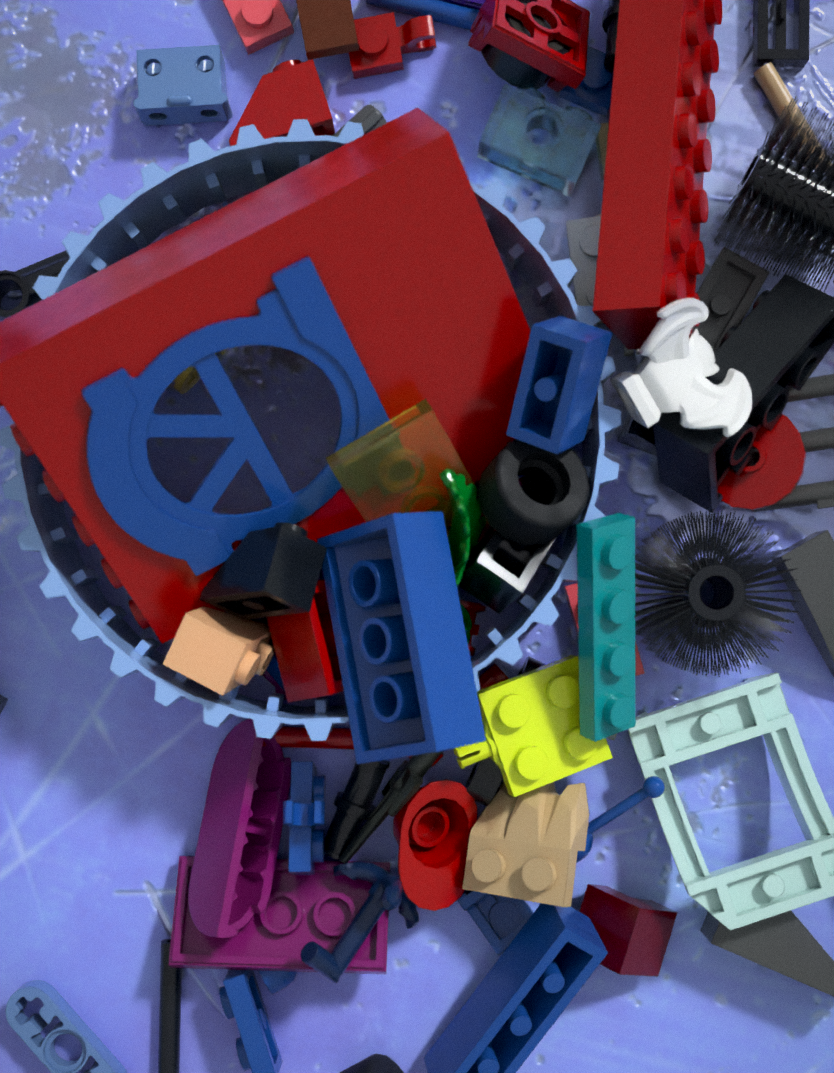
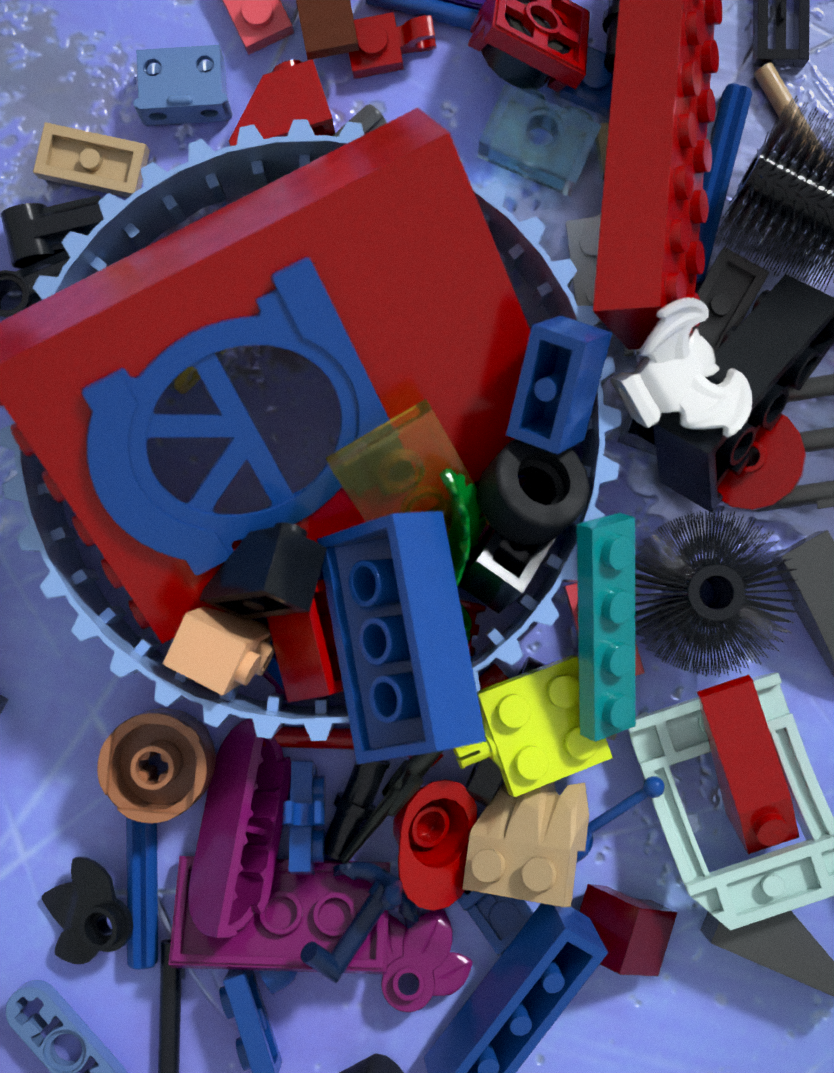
(38, 230): none -> black piece
(83, 912): none -> black plate
(90, 160): none -> tan plate
(134, 783): none -> nougat brick
(142, 893): none -> blue axle
(426, 955): none -> magenta plate
(724, 147): none -> blue axle
(747, 765): none -> red slope

